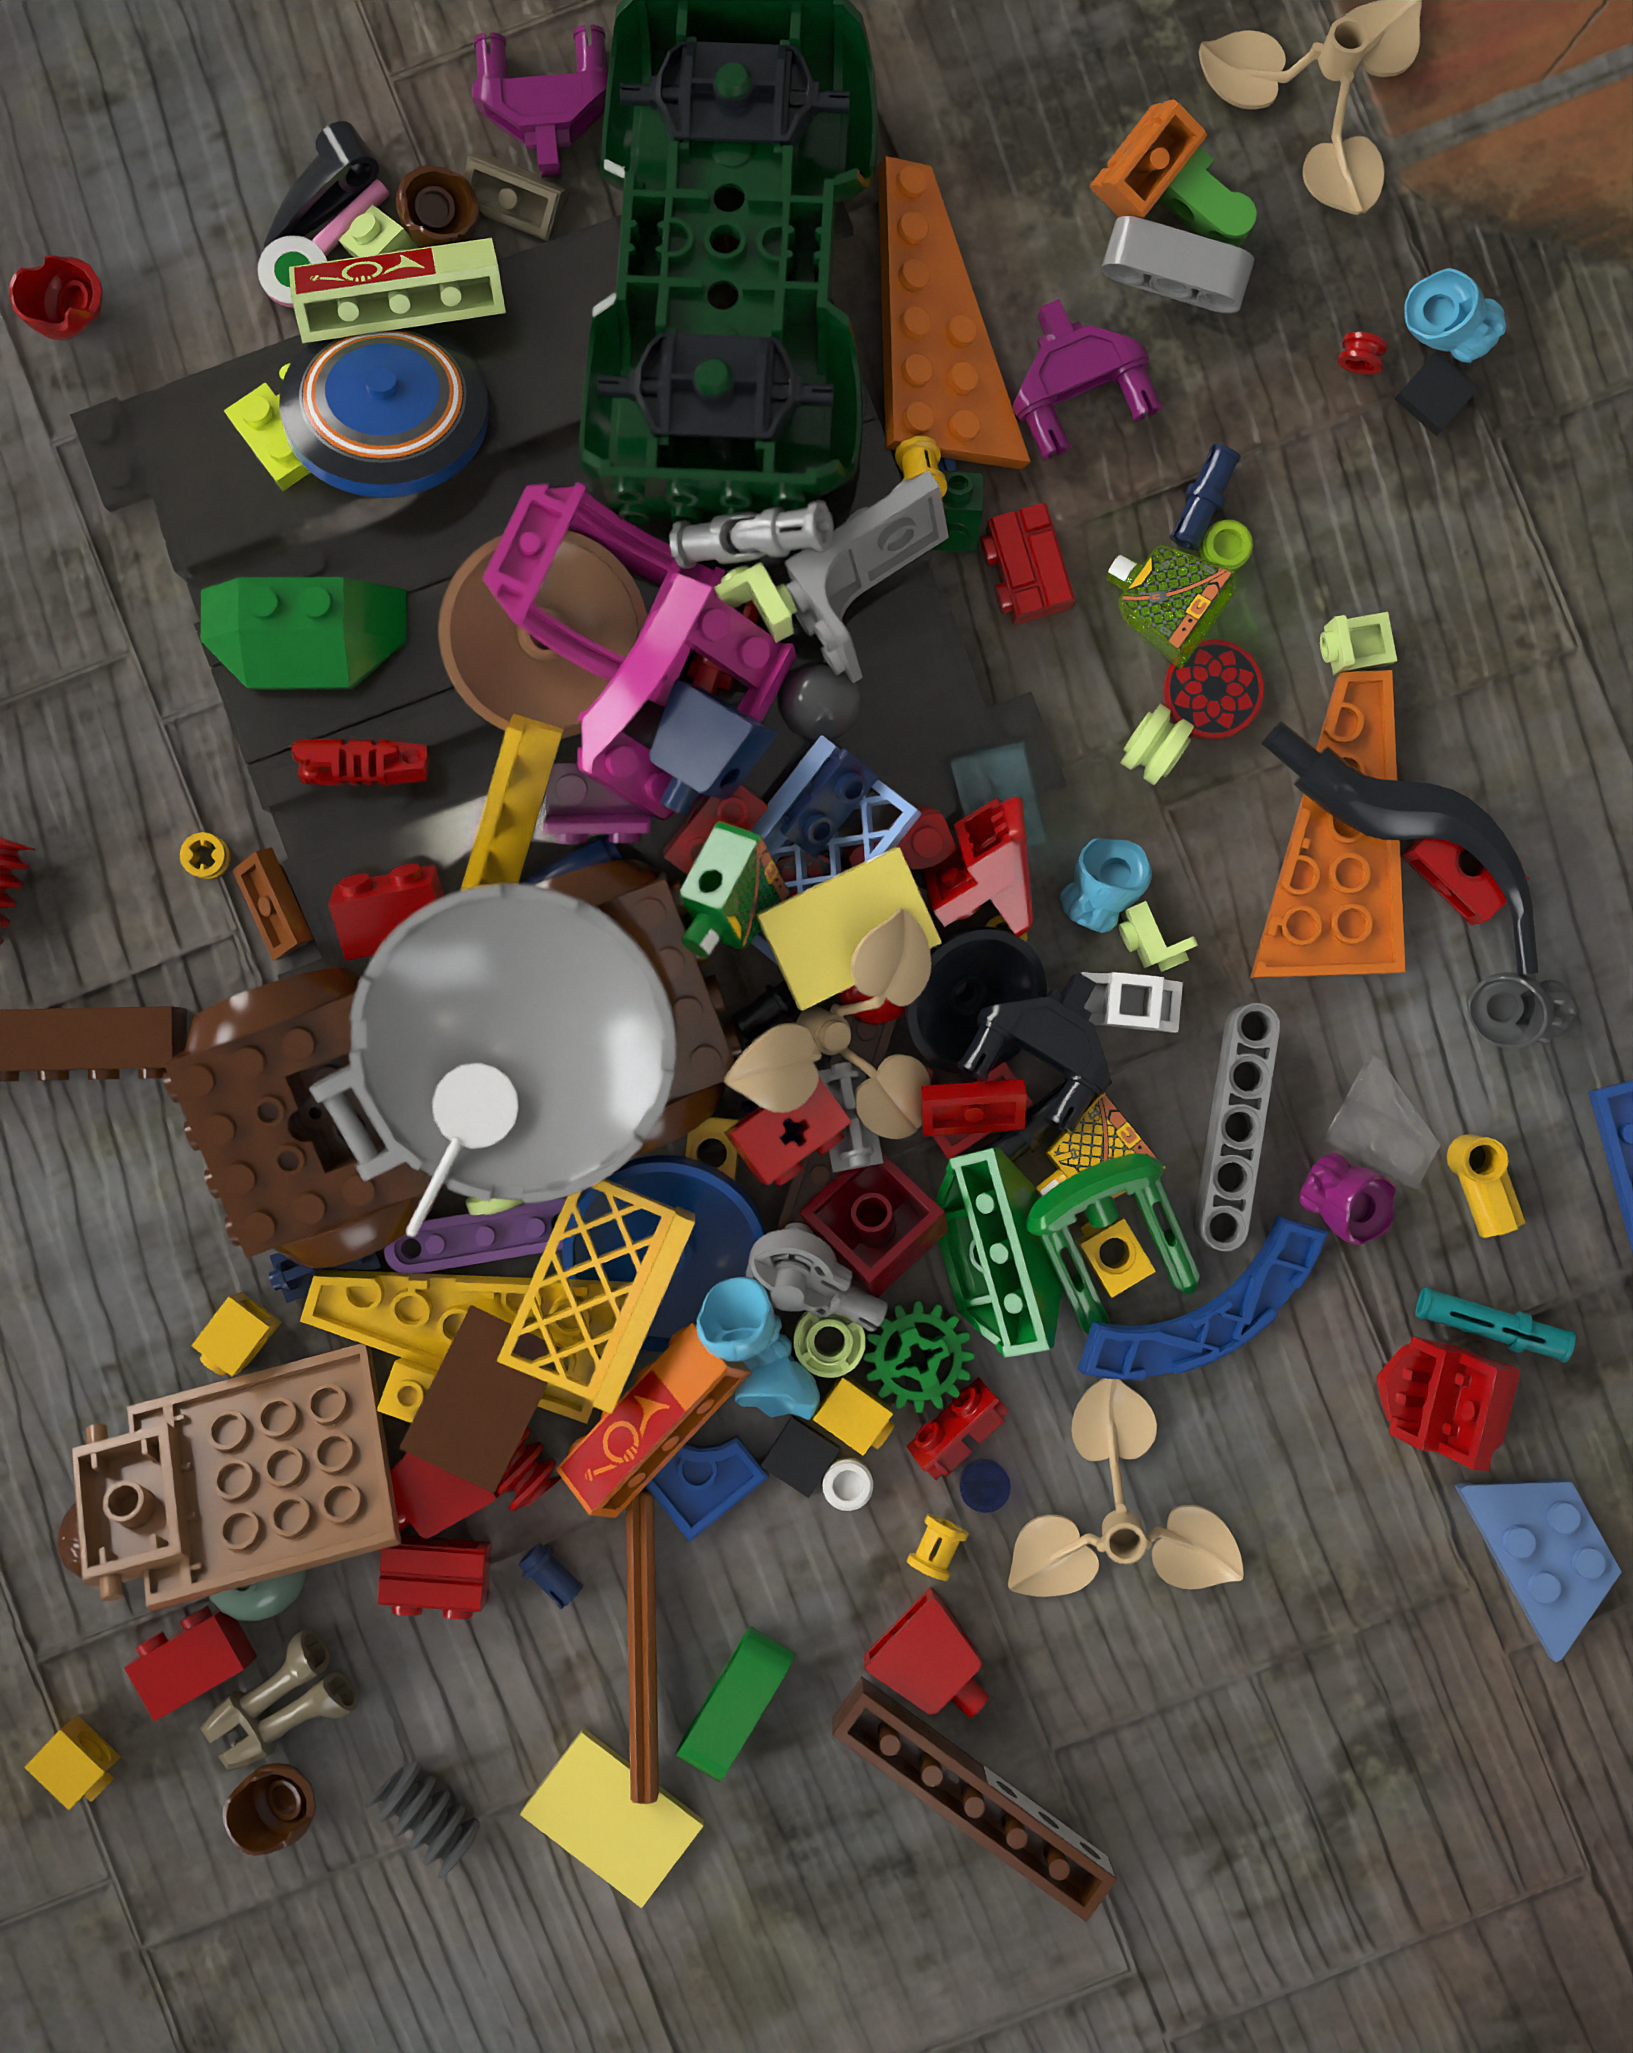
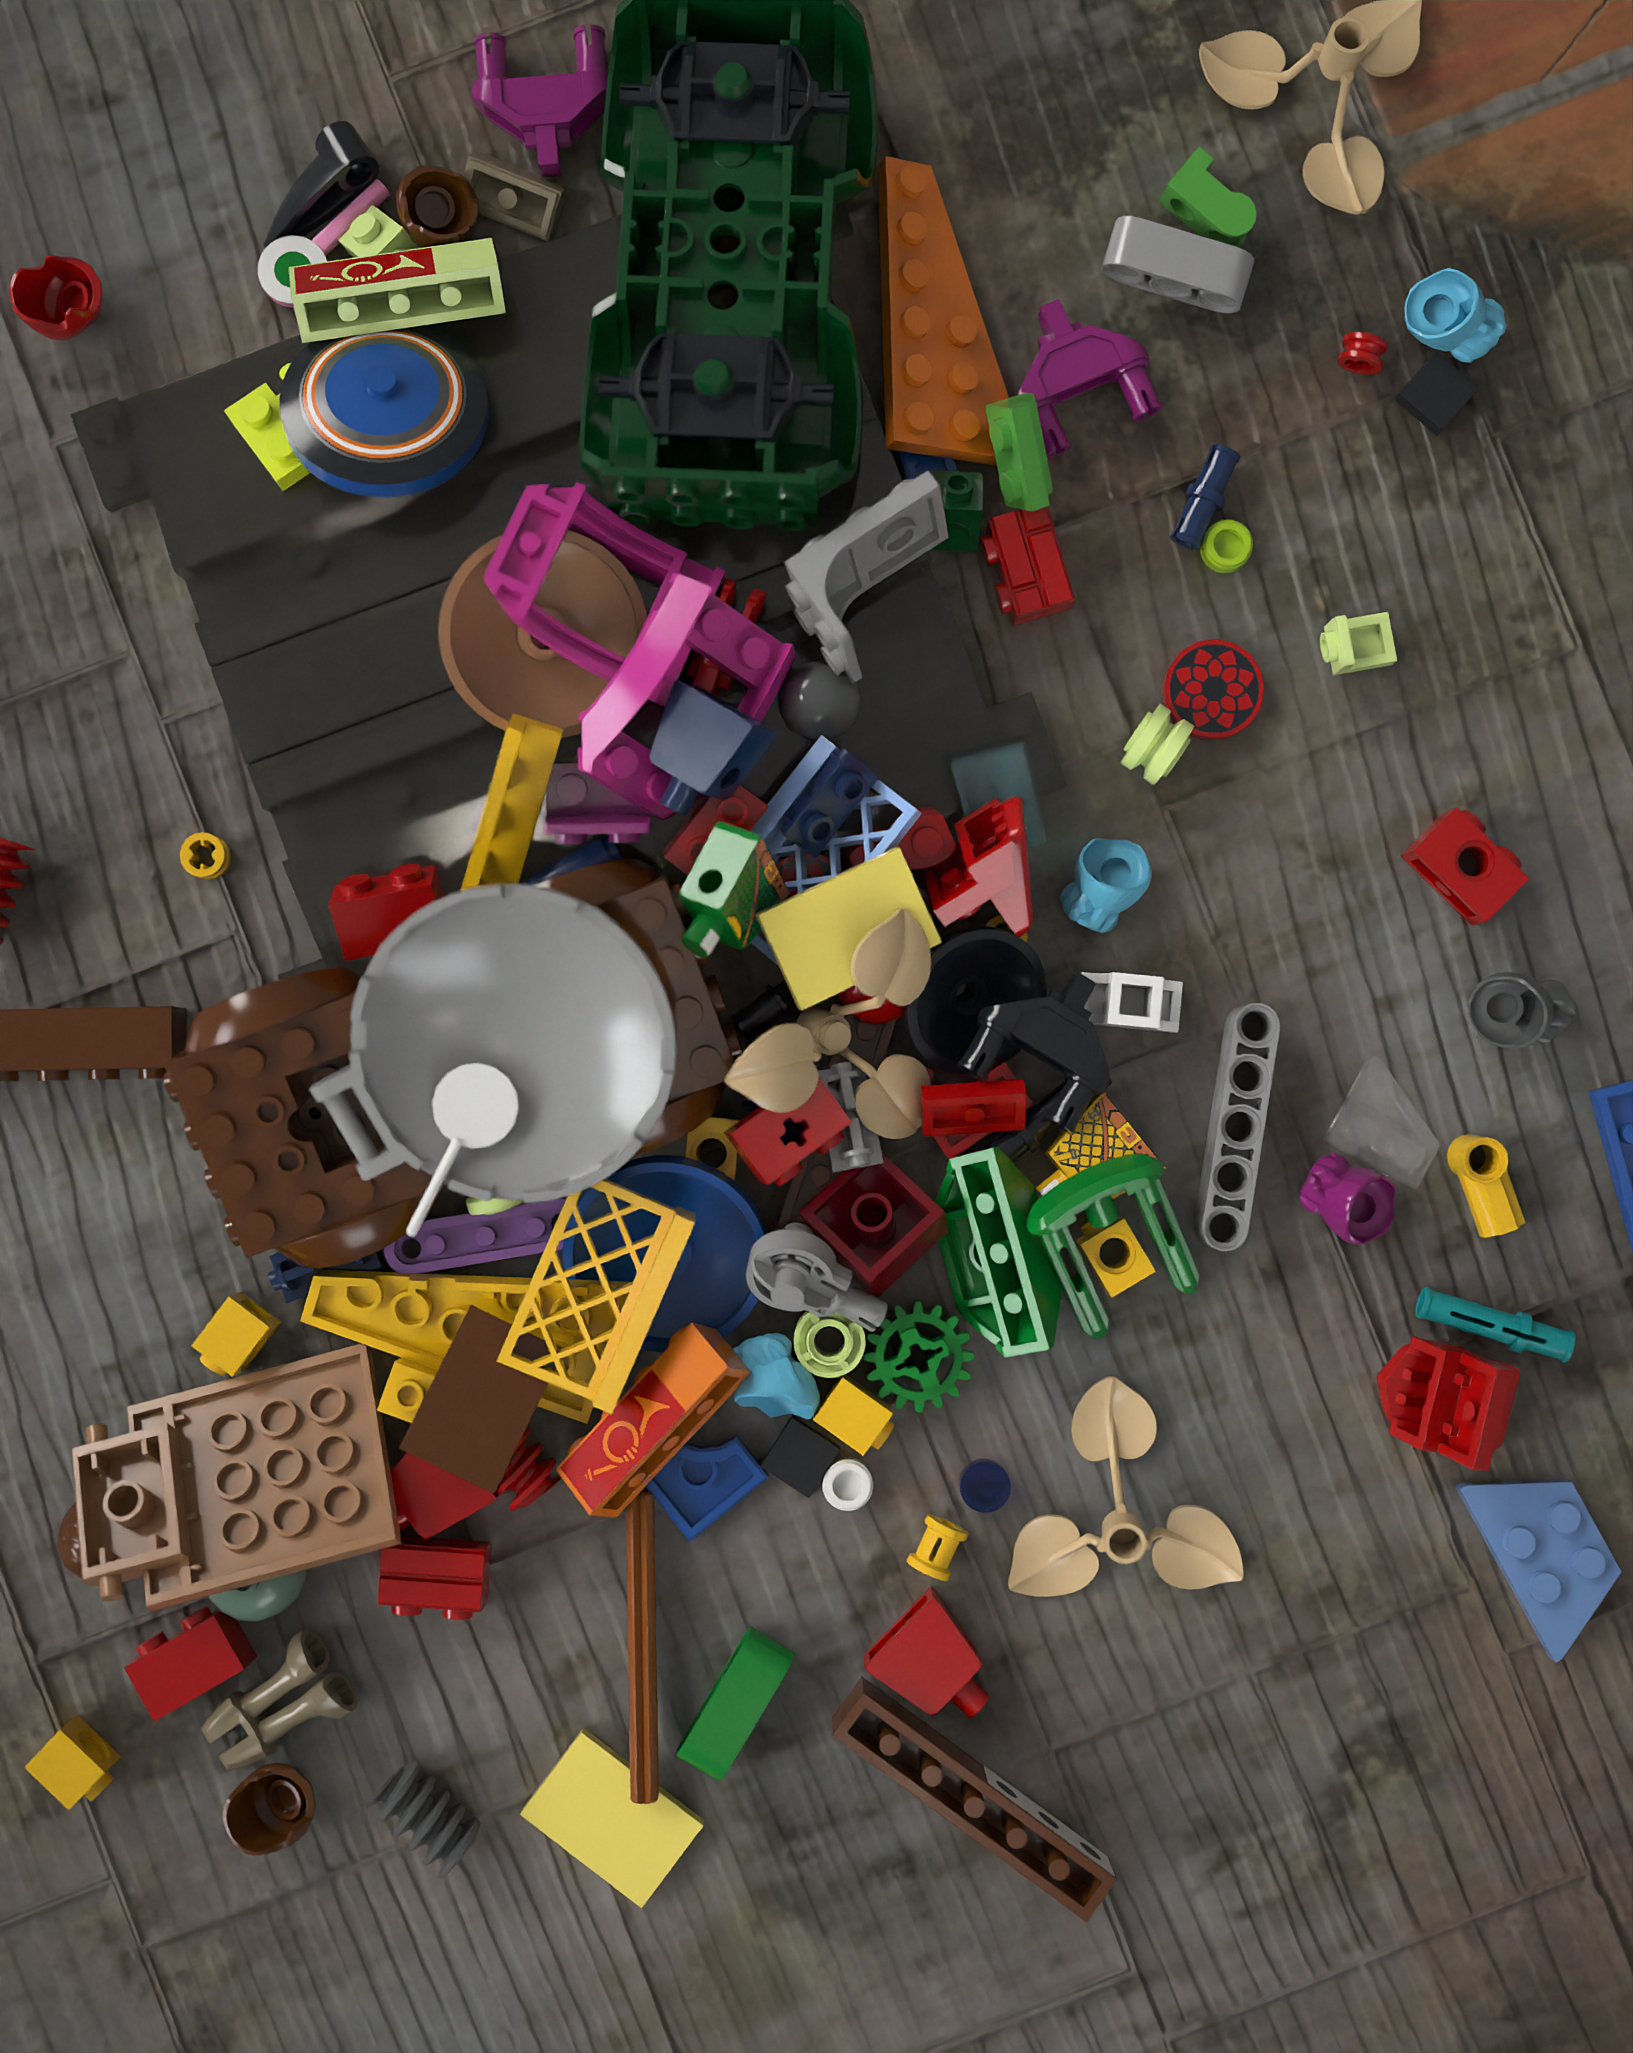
(272, 903): dark orange plate -> none
(303, 630): green wedge -> none
(360, 762): red hinge -> none
(550, 1575): dark blue pin -> none
(737, 1320): medium azure hair -> none
(743, 534): light grey piece -> none
(771, 602): yellowish green bracket -> none
(913, 463): yellow bush -> none
(939, 1443): red hinge -> none
(1020, 452): none -> bright green bracket
(1142, 934): yellowish green bracket -> none
(1148, 159): orange brick -> none
(1172, 599): torso -> none
(1217, 1326): blue tile -> none
(1338, 888): orange wing -> none
(1411, 812): black animal -> none

